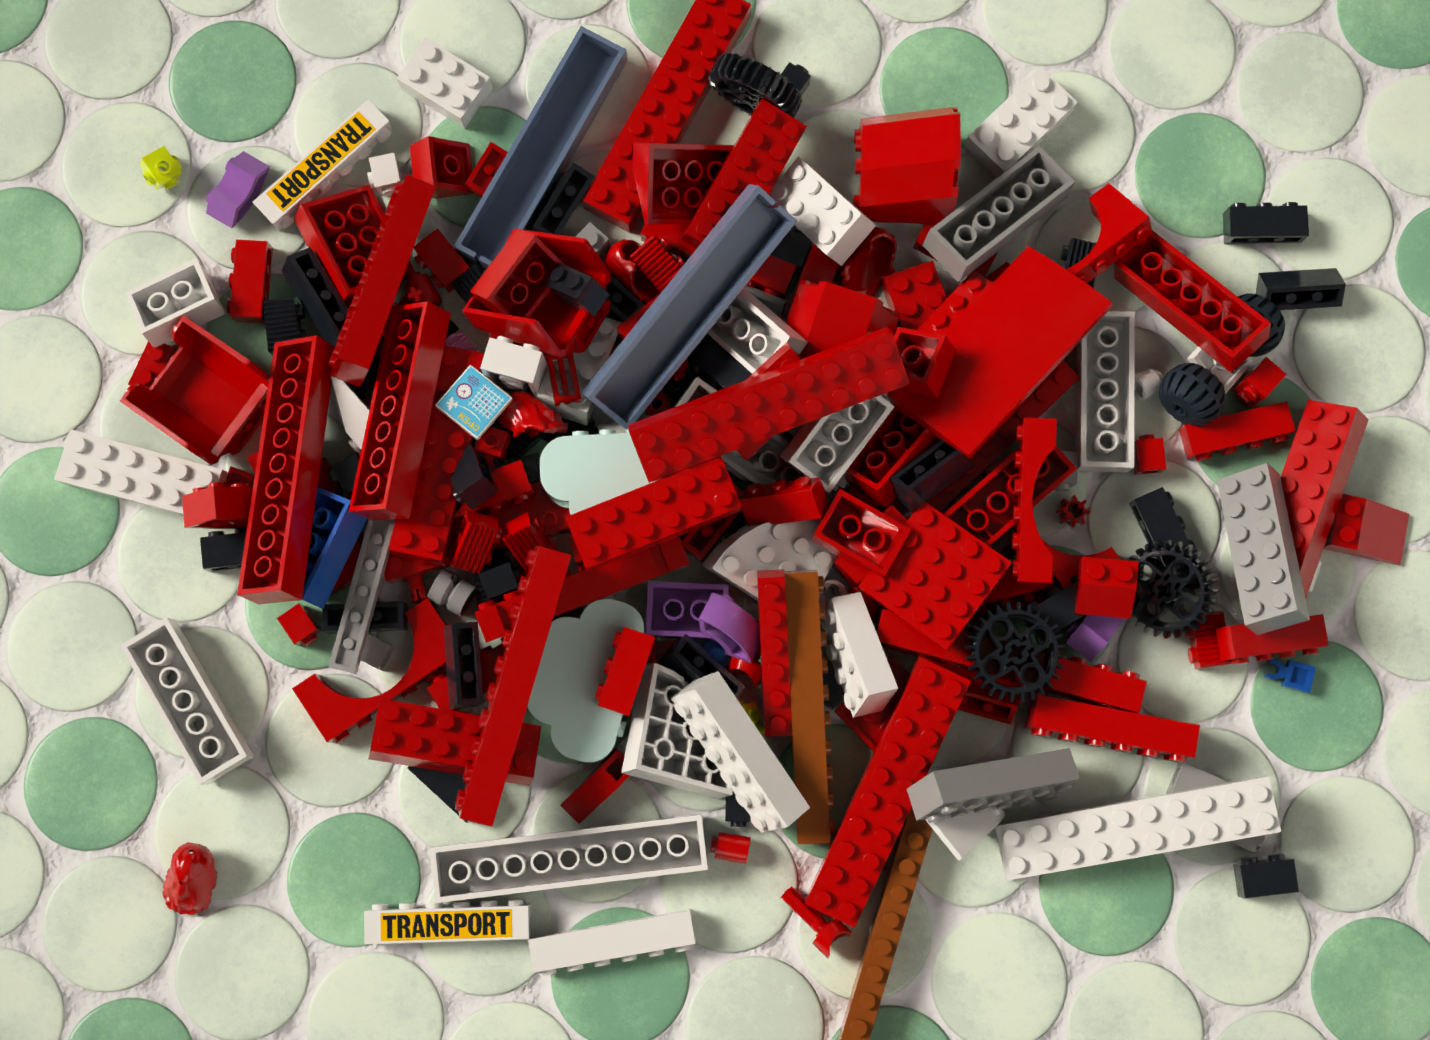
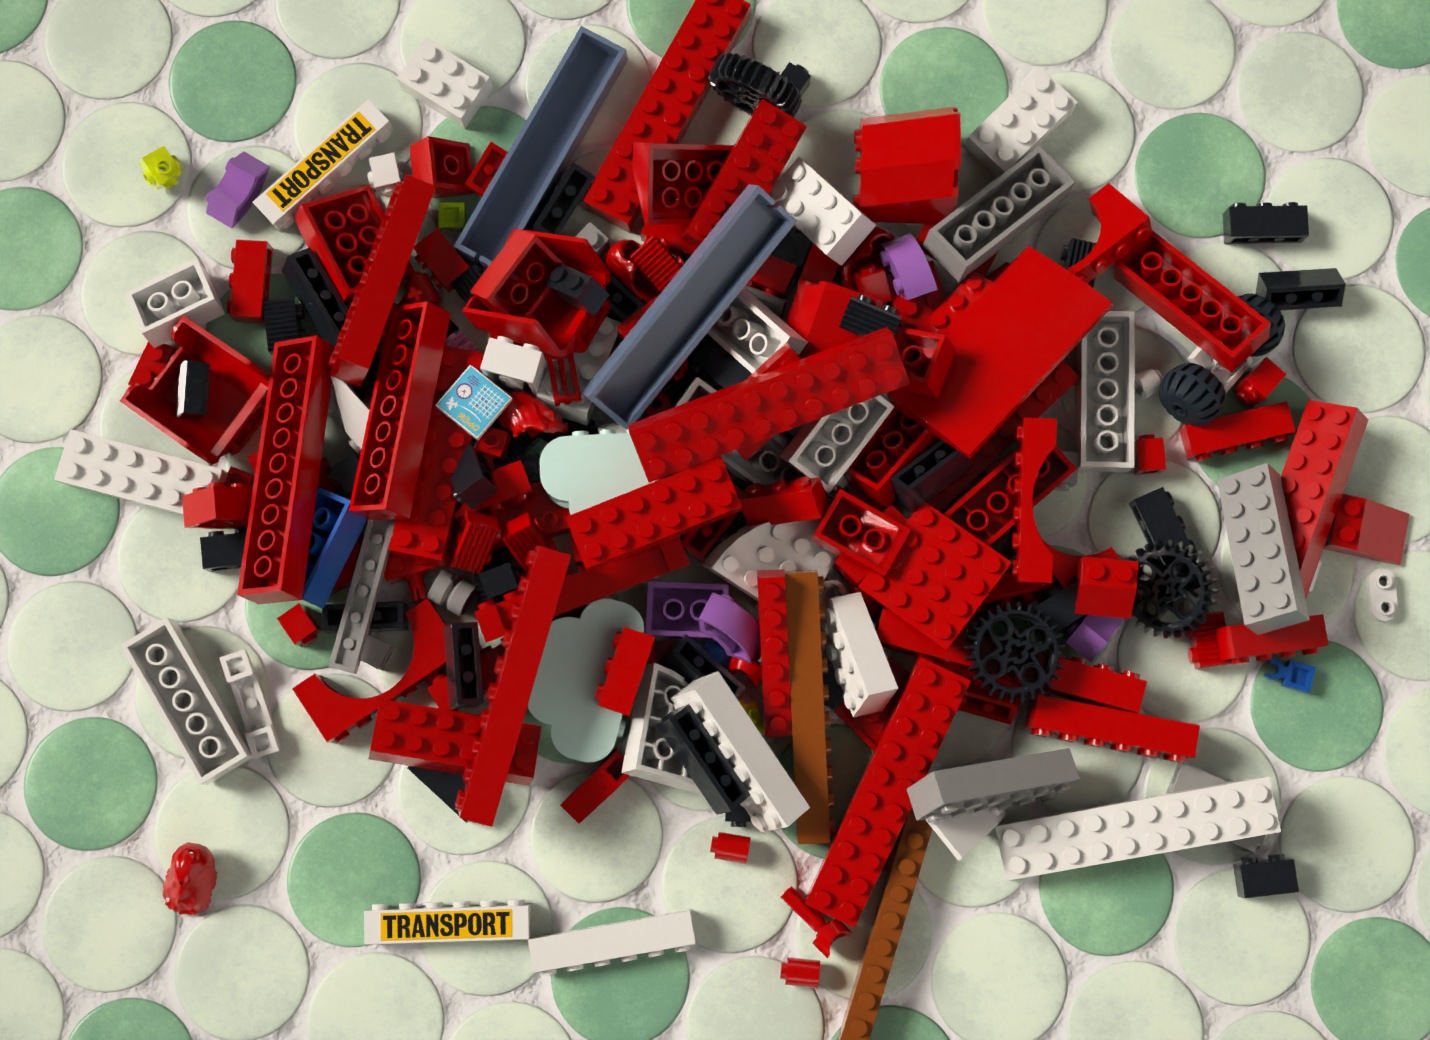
(193, 390): none -> black brick
(251, 703): none -> white slope
(452, 216): none -> lime plate
(568, 858): white brick -> none
(703, 759): none -> black brick
(801, 972): none -> red brick
(865, 318): none -> black brick
(873, 282): none -> red brick
(908, 266): none -> medium lavender brick
(1078, 507): red gear -> none
(1381, 594): none -> white plate

